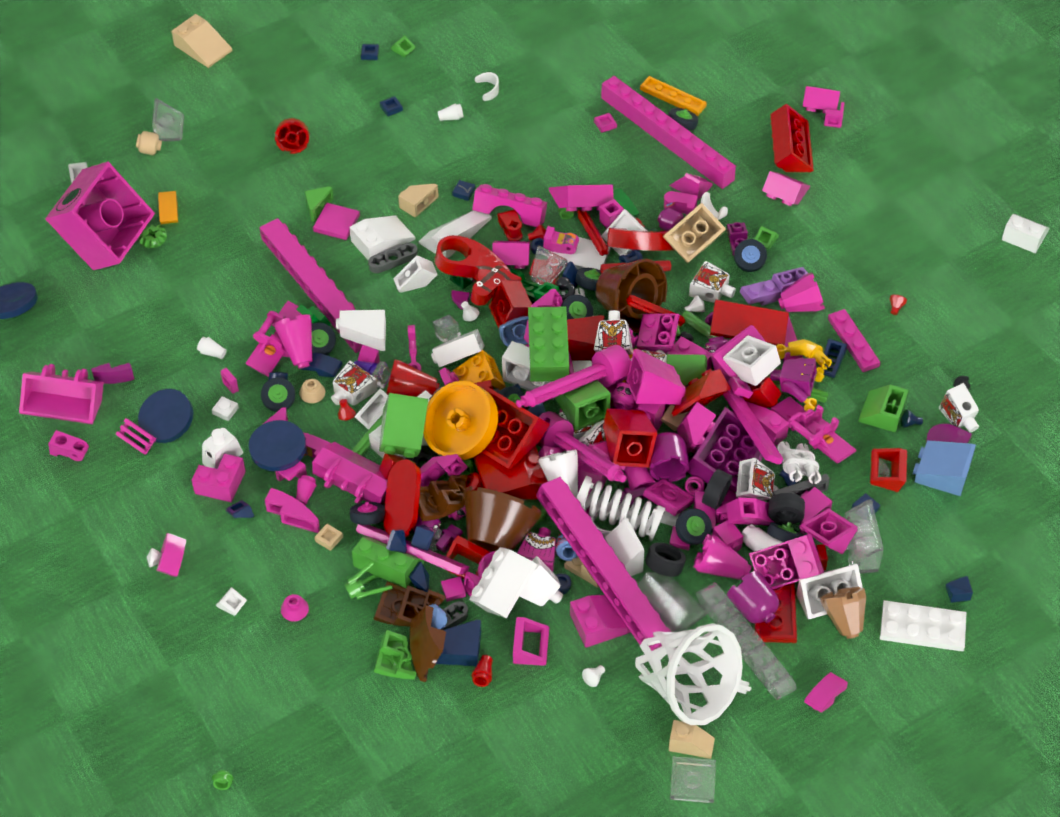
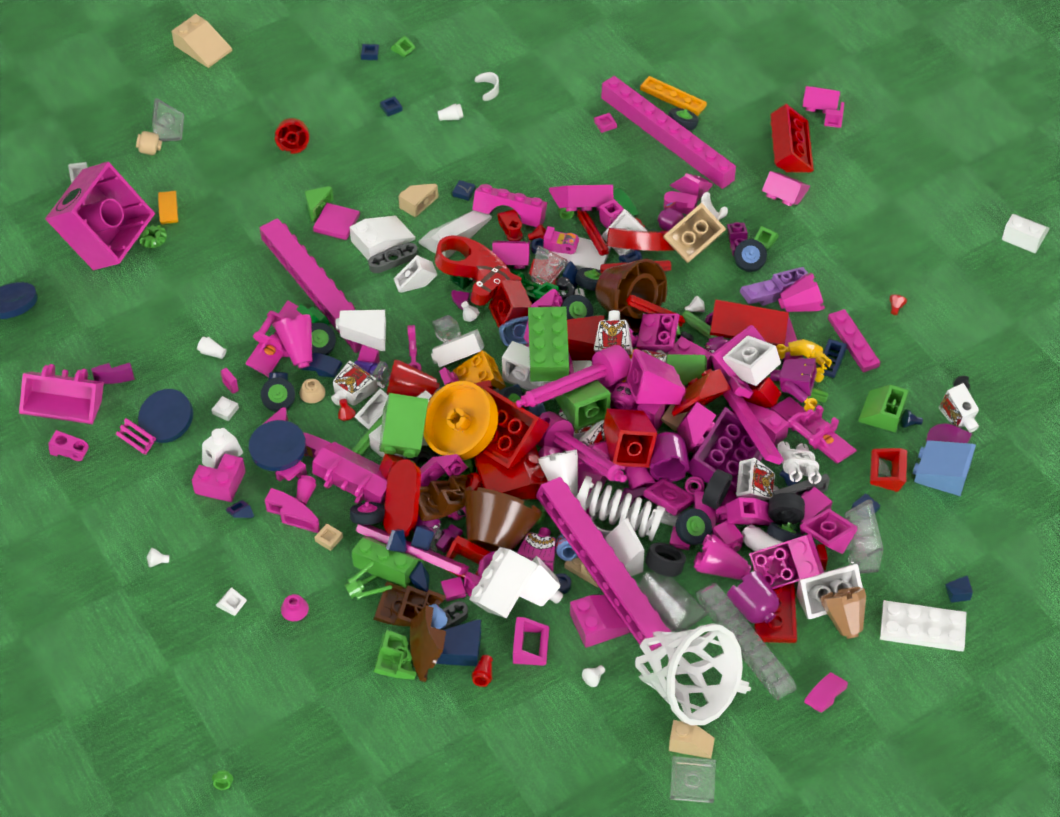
(172, 555): dark pink slope -> none
(711, 284): torso -> none

